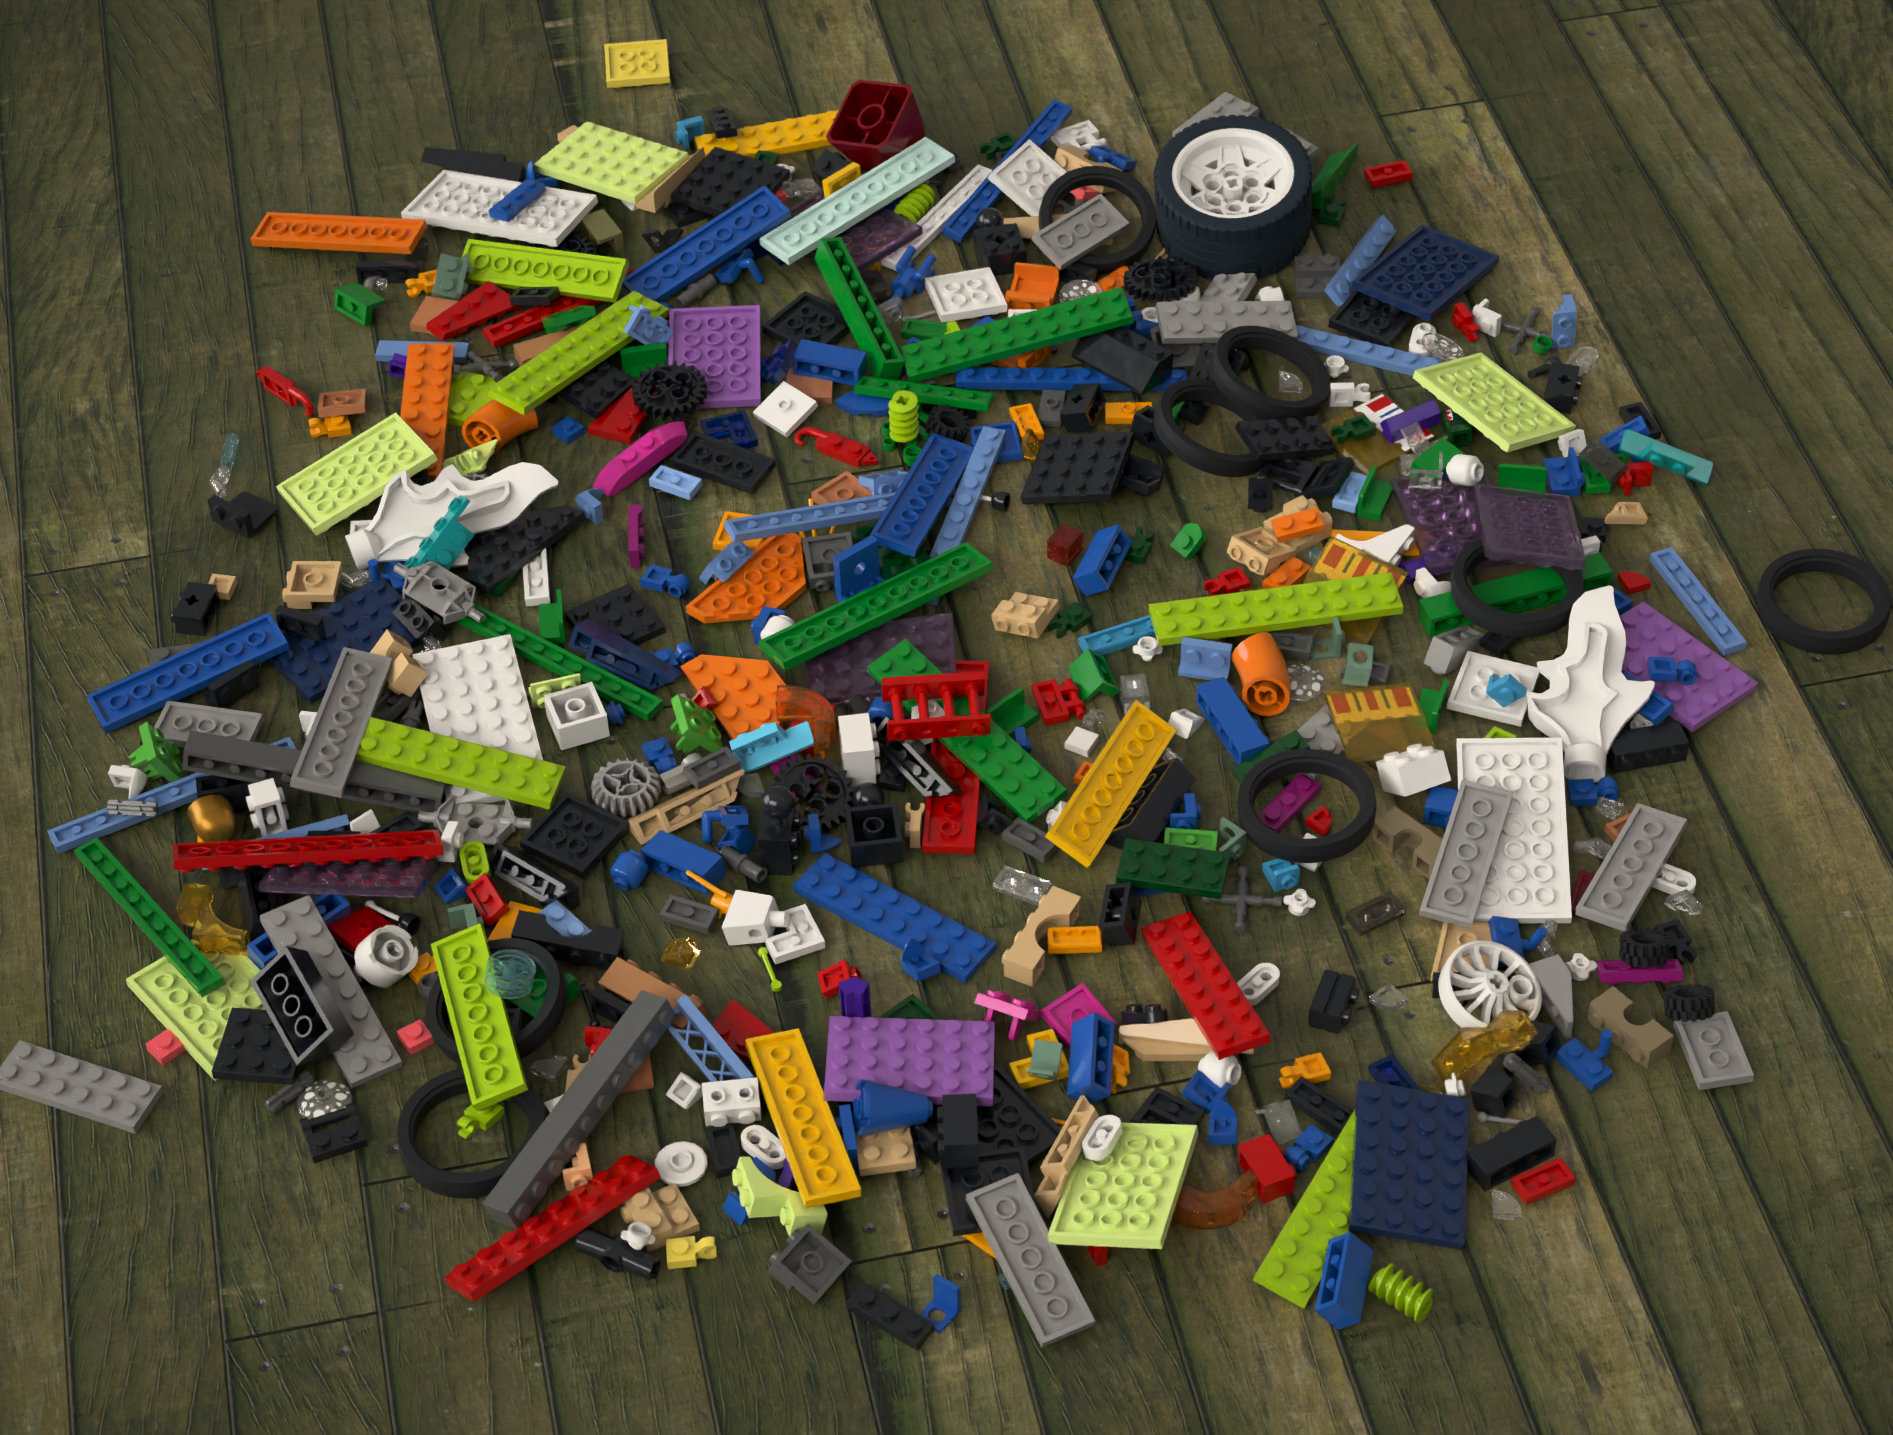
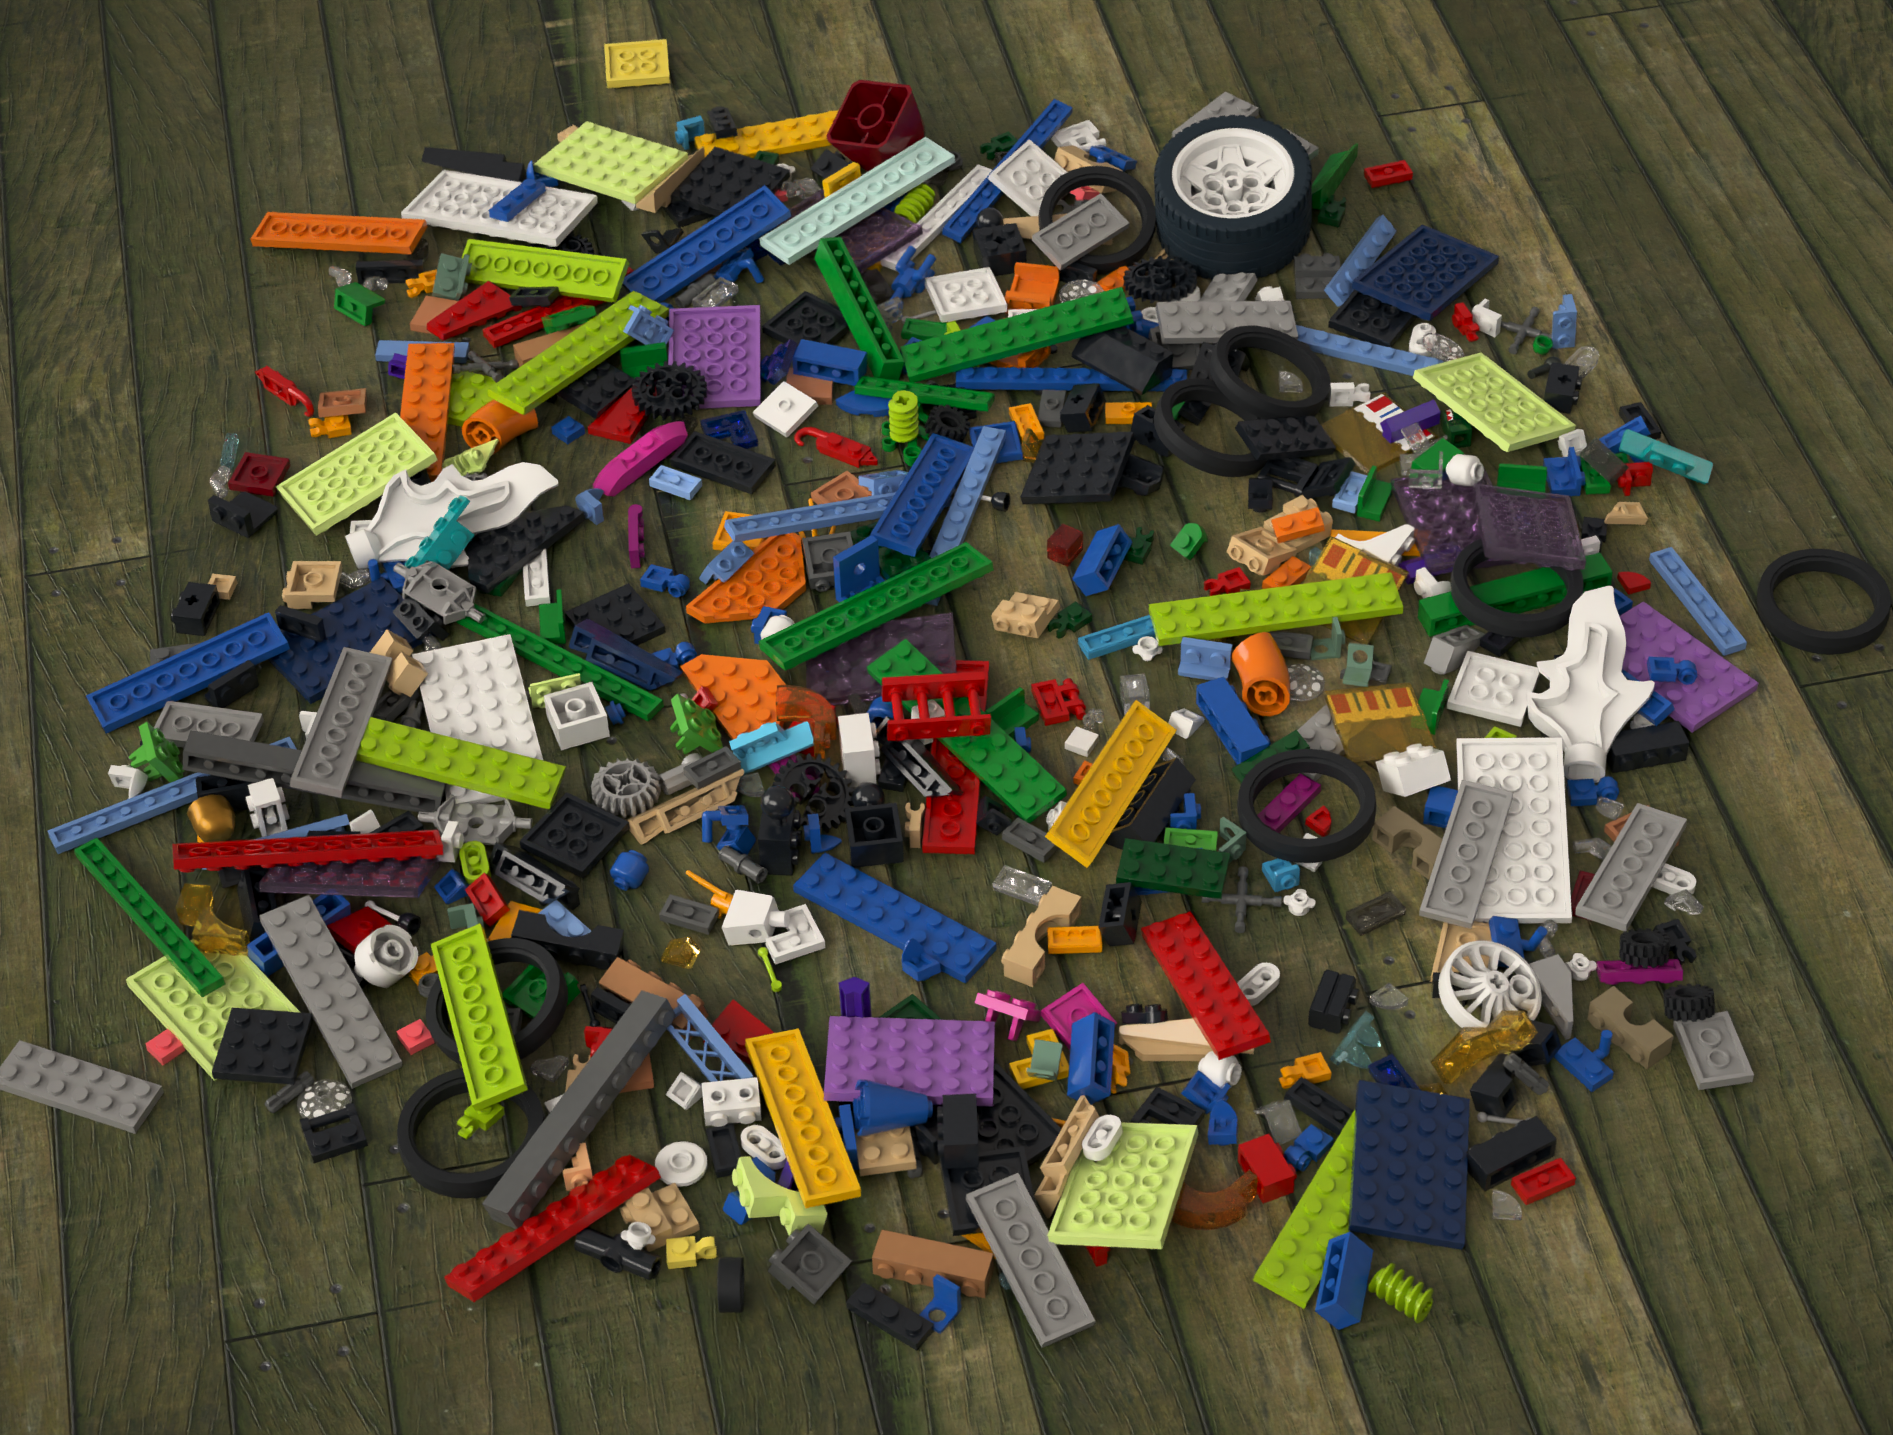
(132, 808): axle -> none
(259, 474): none -> dark red plate
(301, 1006): black slope -> none
(343, 276): none -> clear arm
(511, 966): clear light blue wheel -> none
(603, 229): olive panel -> none
(659, 755): blue plate -> none
(674, 856): blue brick -> none
(716, 294): none -> clear plate
(730, 1284): none -> black tyre
(831, 976): red bracket -> none
(921, 1259): none -> medium nougat brick
(1092, 675): green panel -> none
(1336, 366): white plate -> none
(1349, 1048): none -> clear light blue tile
(1355, 428): dark green plate -> none
(1455, 1087): white plate -> none
(1505, 689): dark azure bracket -> none

